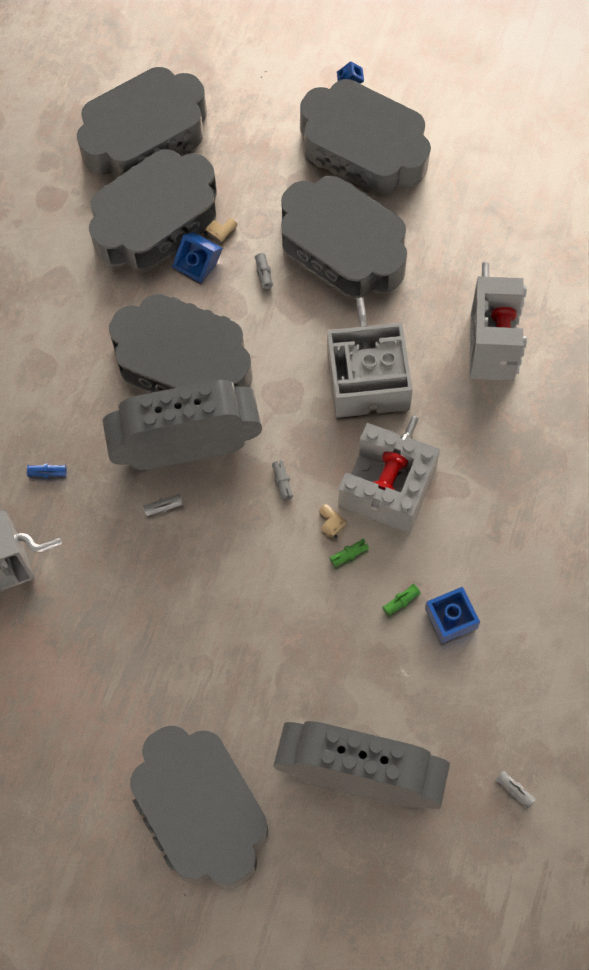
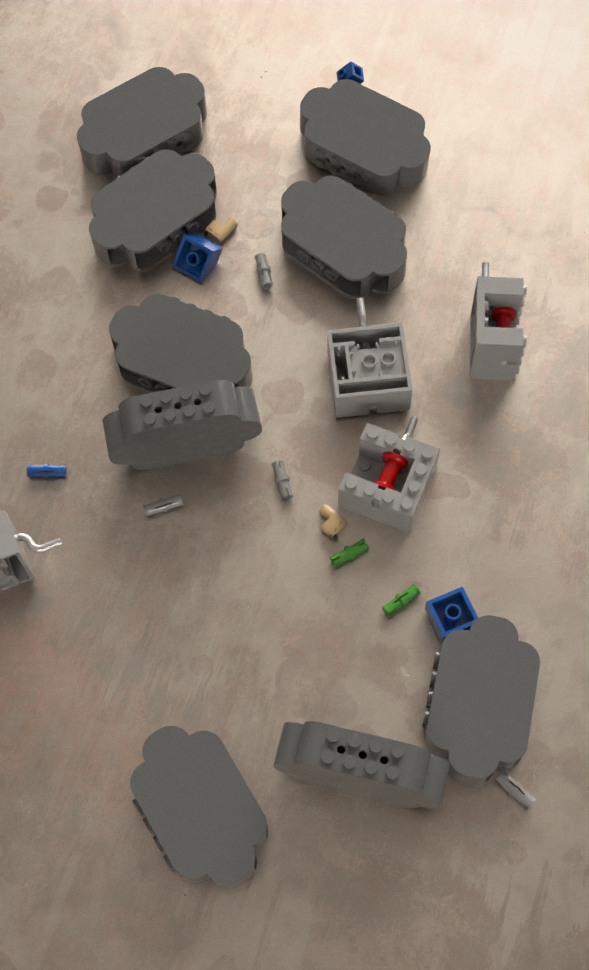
(481, 700): none -> dark grey brick

